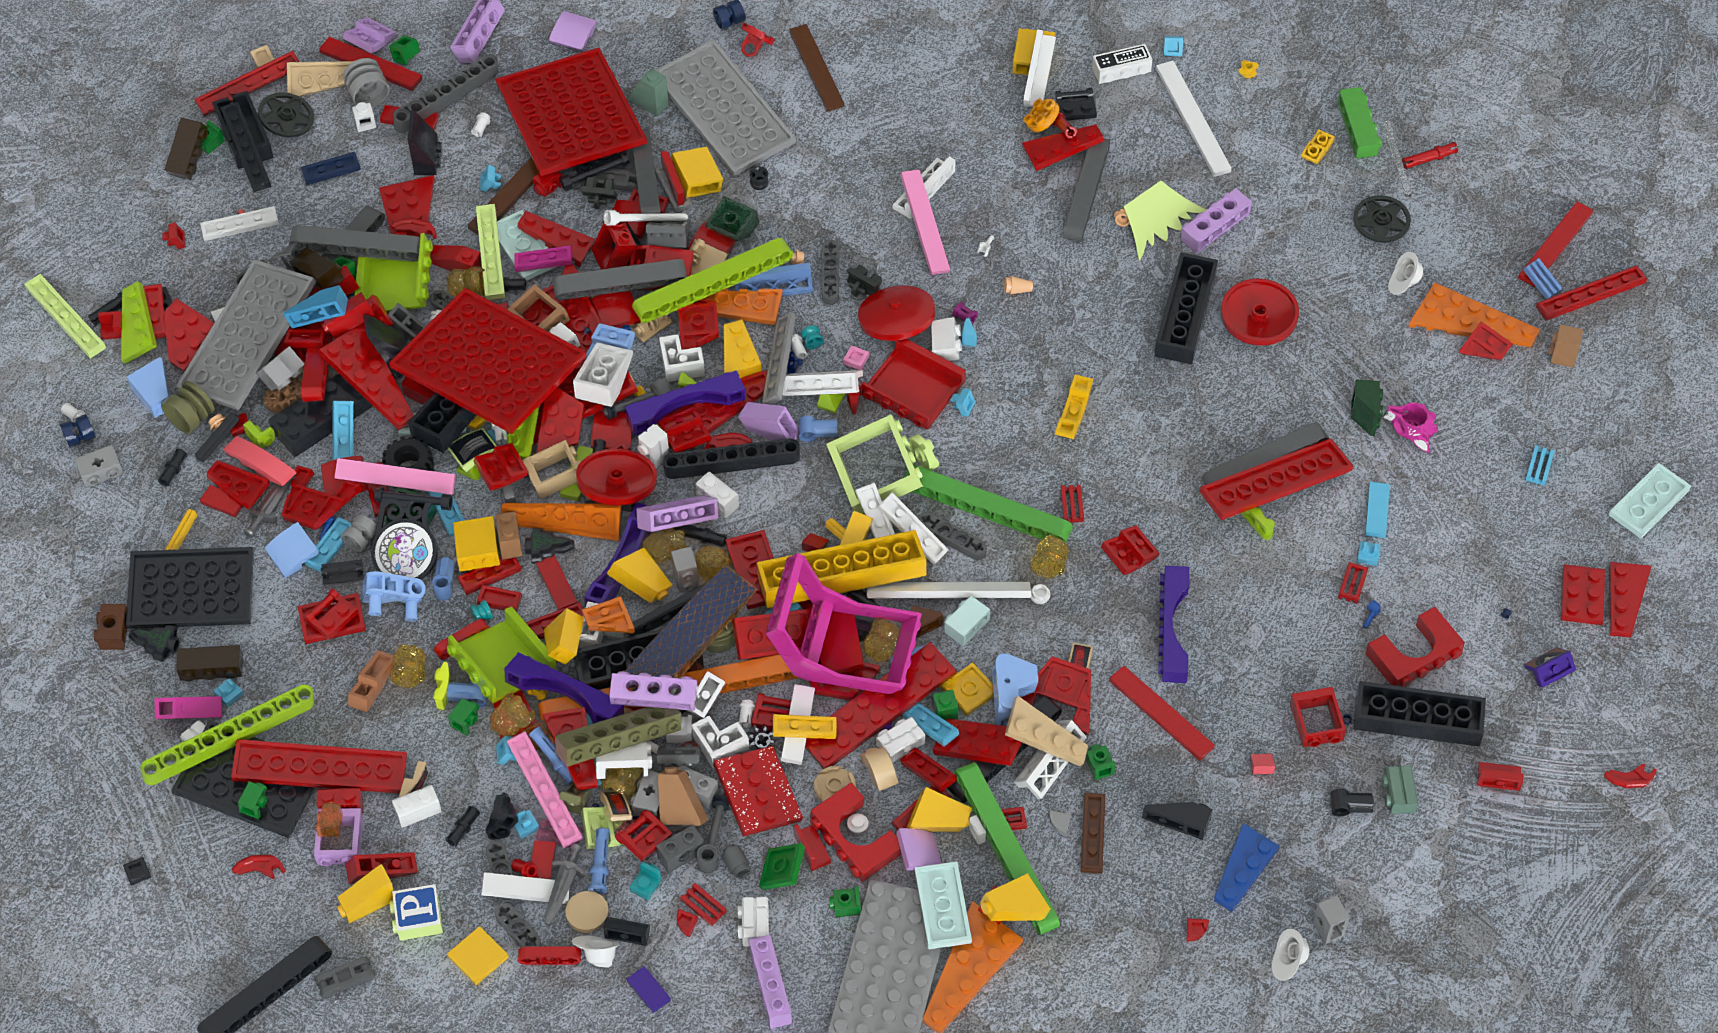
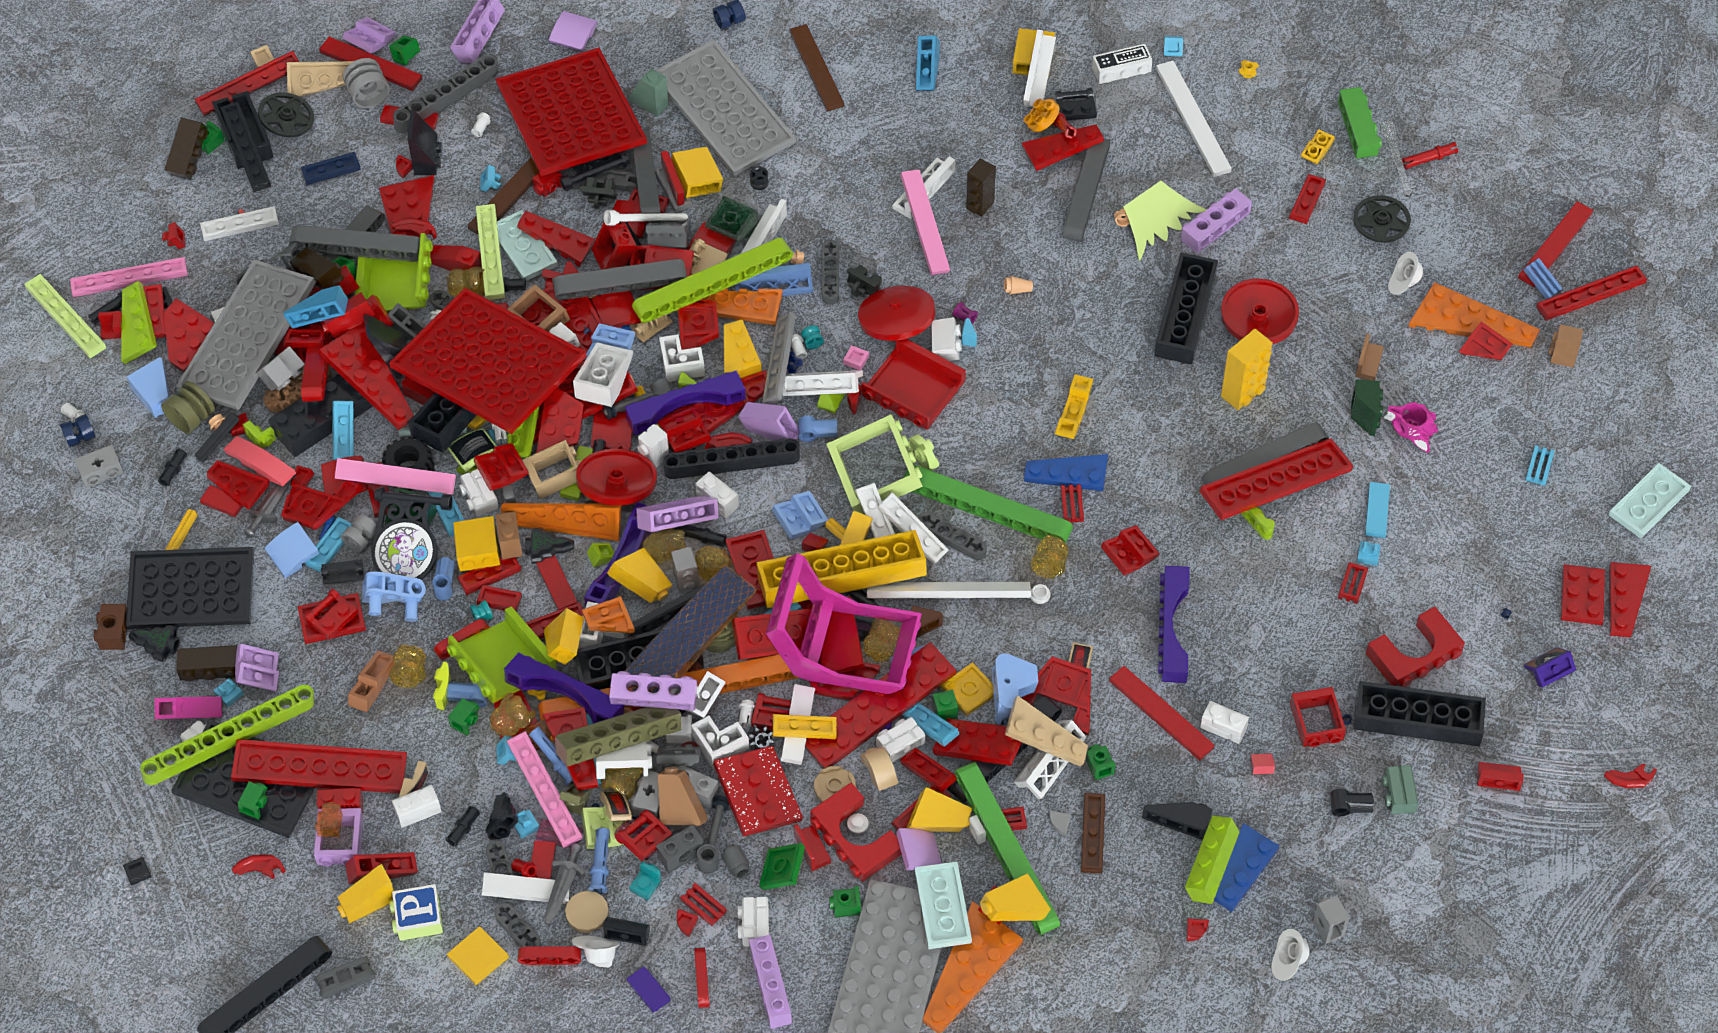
(124, 277): none -> bright pink tile
(256, 667): none -> lavender slope
(361, 112): white brick -> none
(403, 166): none -> red tile
(479, 496): none -> white brick
(543, 258): dark pink tile -> none
(548, 275): none -> red tile
(600, 554): none -> lime slope
(701, 977): none -> red beam
(754, 37): red tile -> none
(767, 225): none -> white fence
(799, 515): none -> light blue slope
(927, 62): none -> dark azure slope
(964, 402): medium azure tile -> none
(966, 620): light aqua brick -> none
(980, 187): none -> dark brown brick
(985, 246): white hand -> none
(1082, 470): none -> blue wing
(1212, 859): none -> lime brick
(1224, 722): none -> white brick
(1246, 369): none -> yellow brick
(1307, 199): none -> red tile
(1369, 360): none -> medium nougat panel
(1374, 608): blue hand -> none

